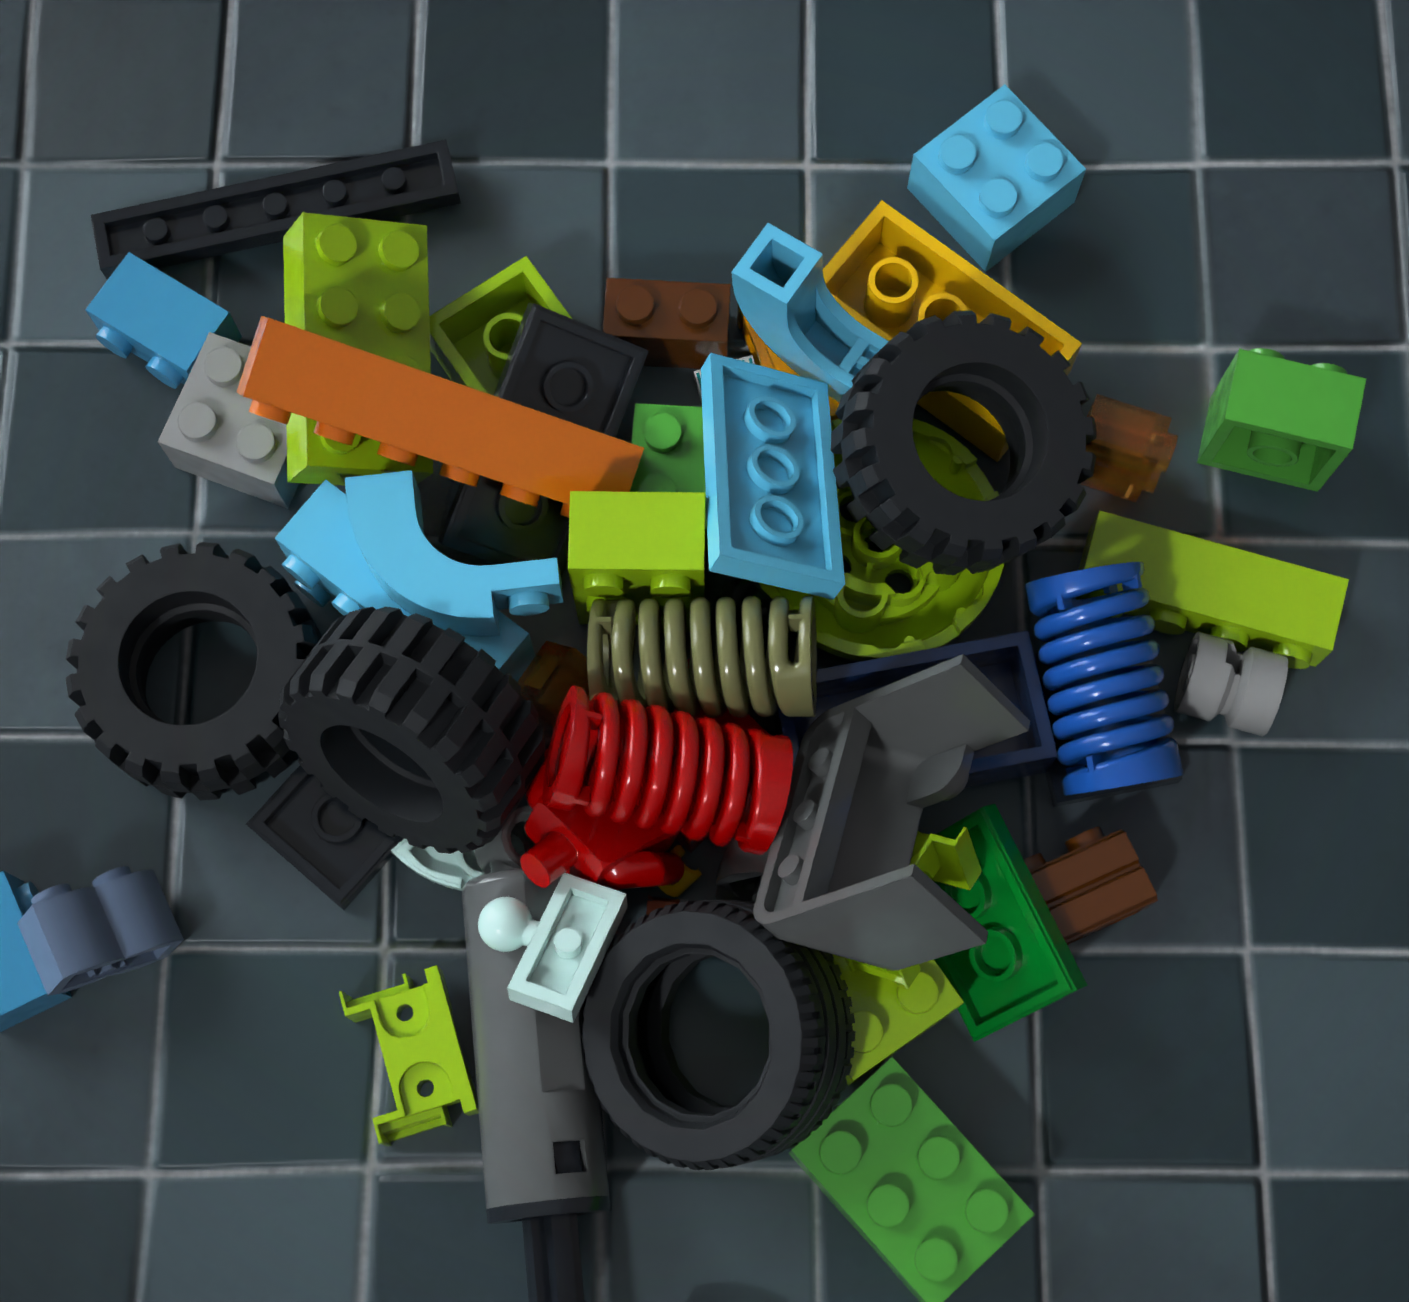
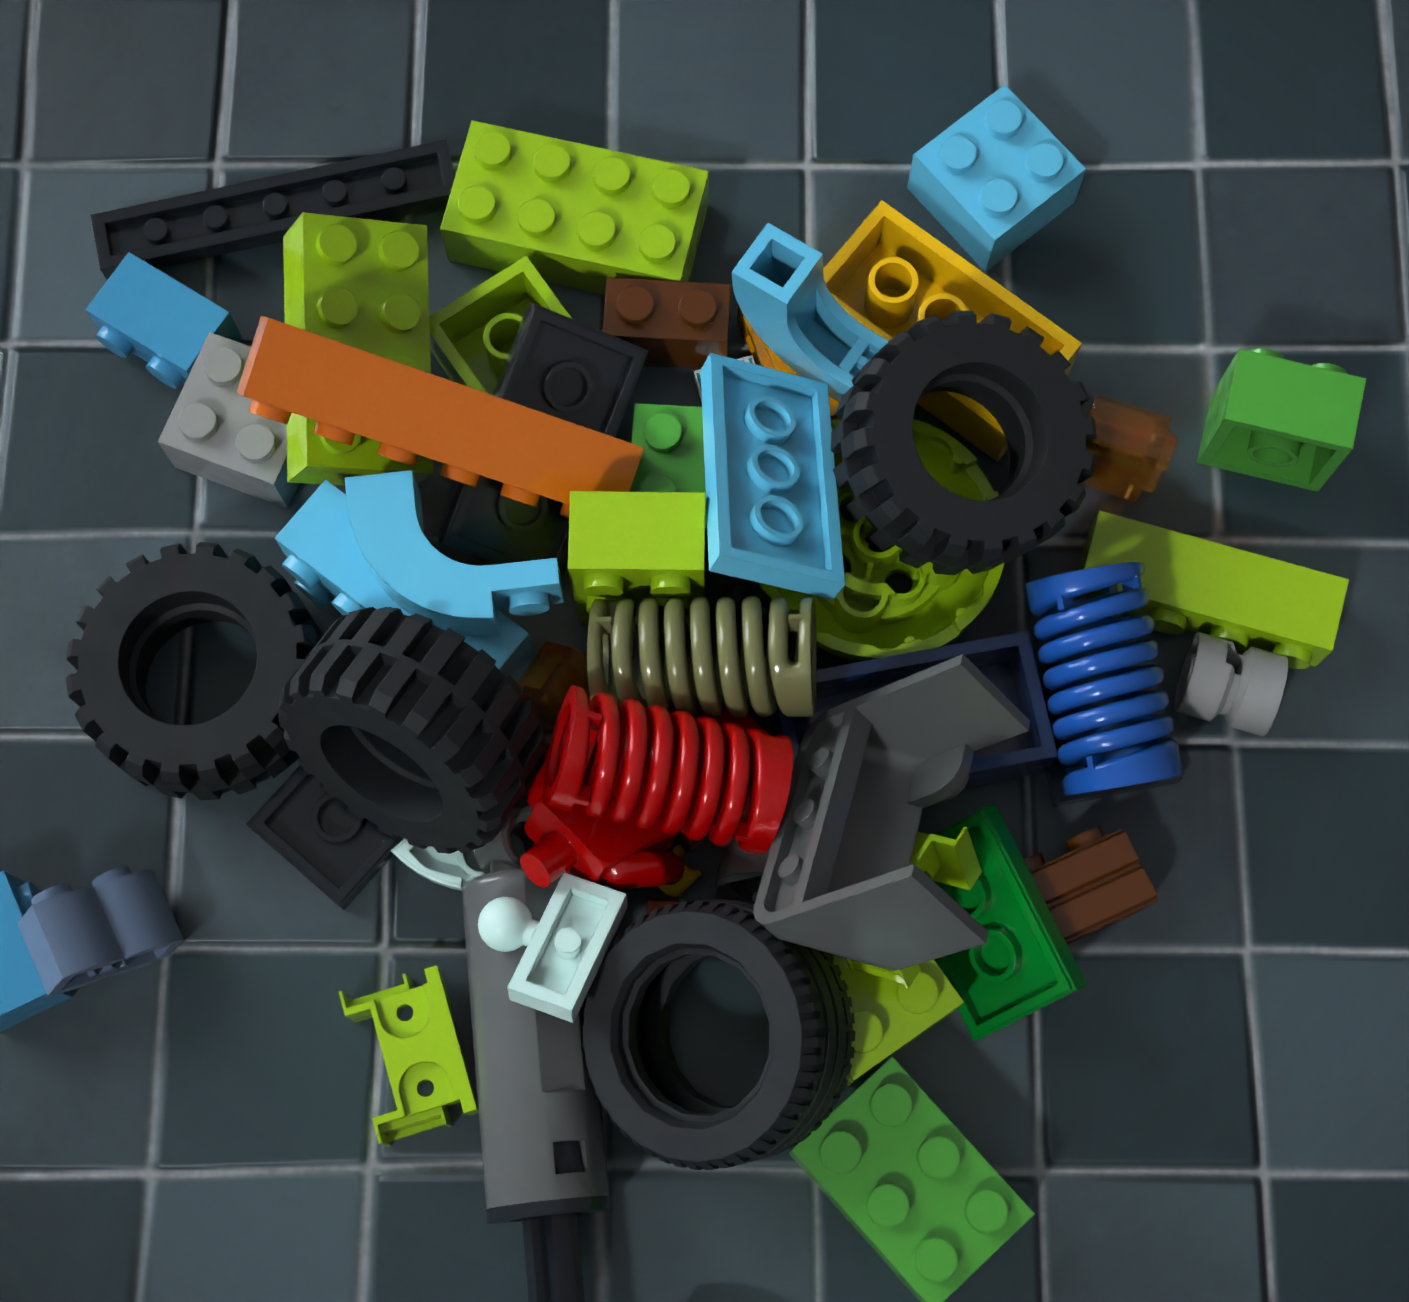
(572, 210): none -> lime brick

